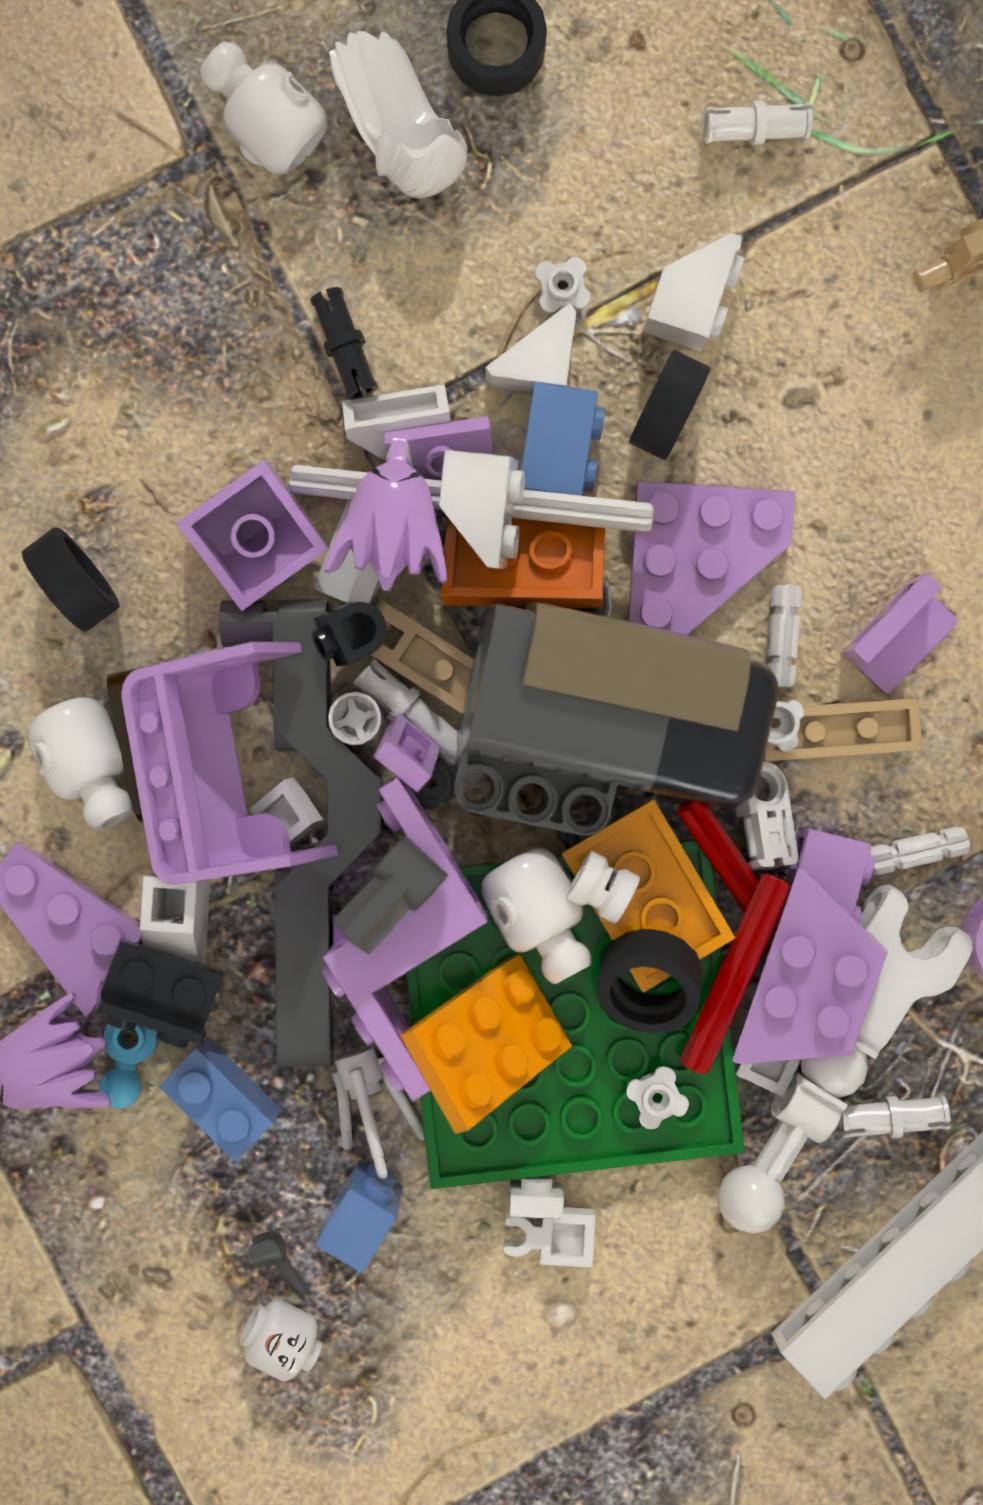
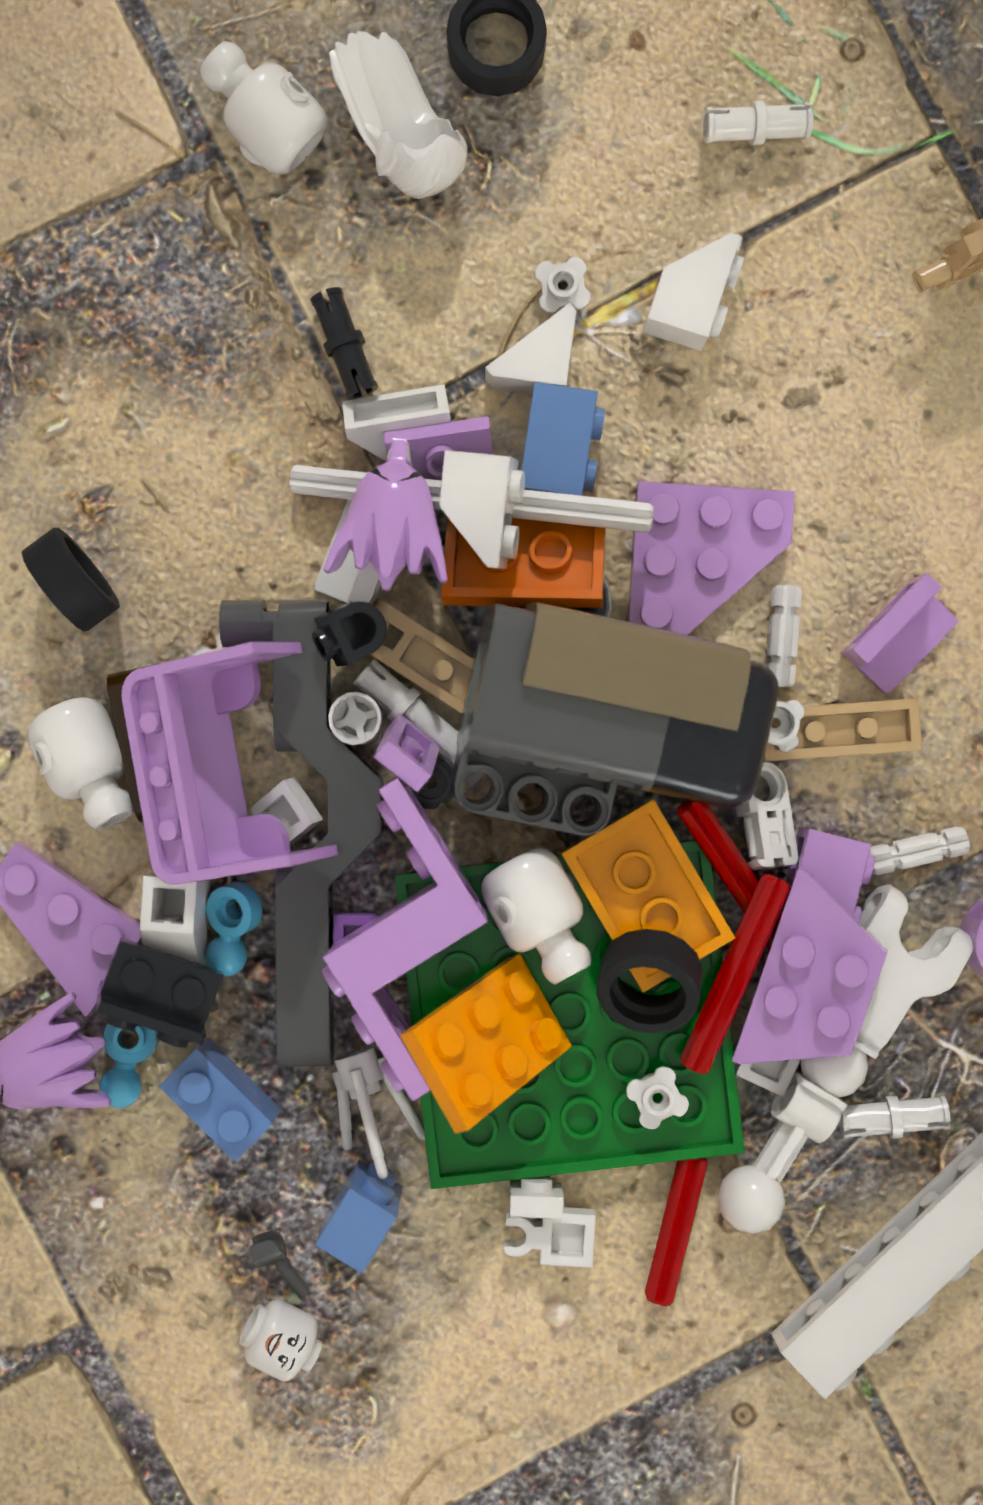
(227, 951): none -> medium azure plate
(253, 534): lavender slope -> none
(399, 884): dark grey piece -> none
(590, 884): white wheel -> none
(669, 404): black tyre -> none
(675, 1231): none -> red axle

